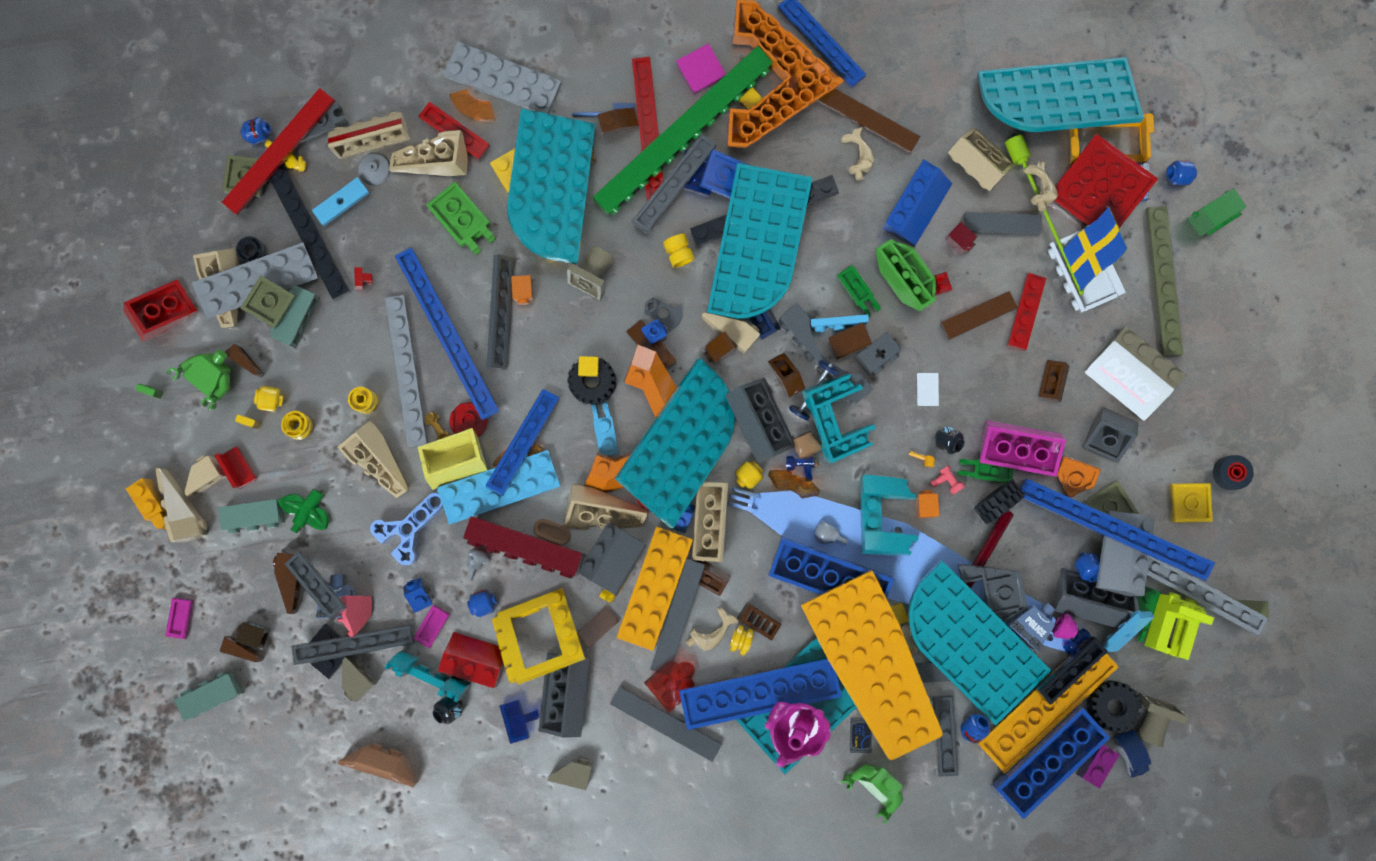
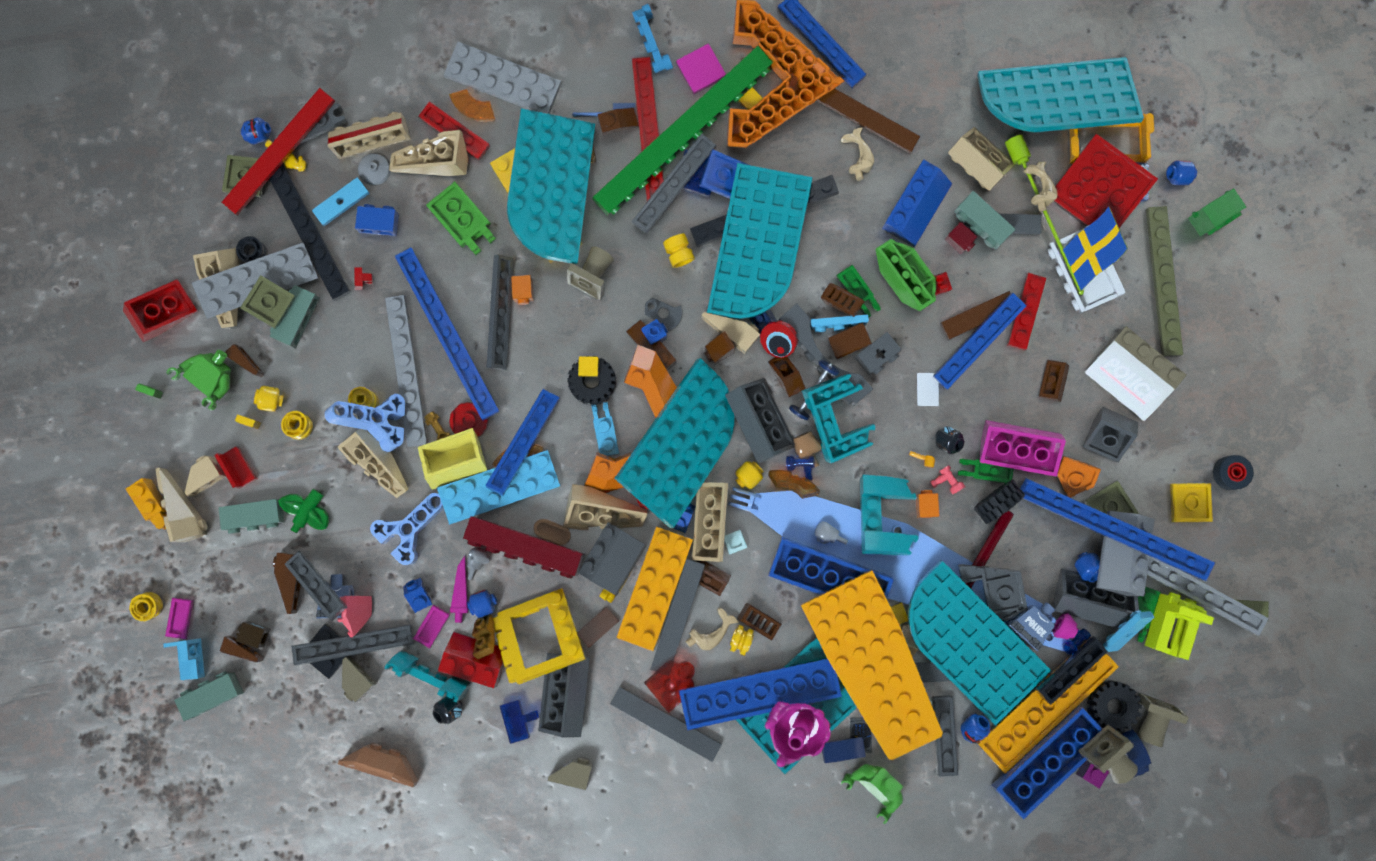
(137, 606): none -> yellow wheel
(189, 658): none -> medium azure panel
(377, 220): none -> blue brick
(387, 435): none -> light blue beam
(459, 598): none -> dark pink bar
(485, 636): none -> pearl gold slope
(660, 62): none -> dark azure plate
(734, 542): none -> light aqua tile
(779, 339): none -> tile
(832, 293): none -> reddish brown slope
(843, 750): none -> dark blue slope
(979, 341): none -> blue plate
(984, 220): none -> sand green brick
(1108, 753): none -> dark tan plant

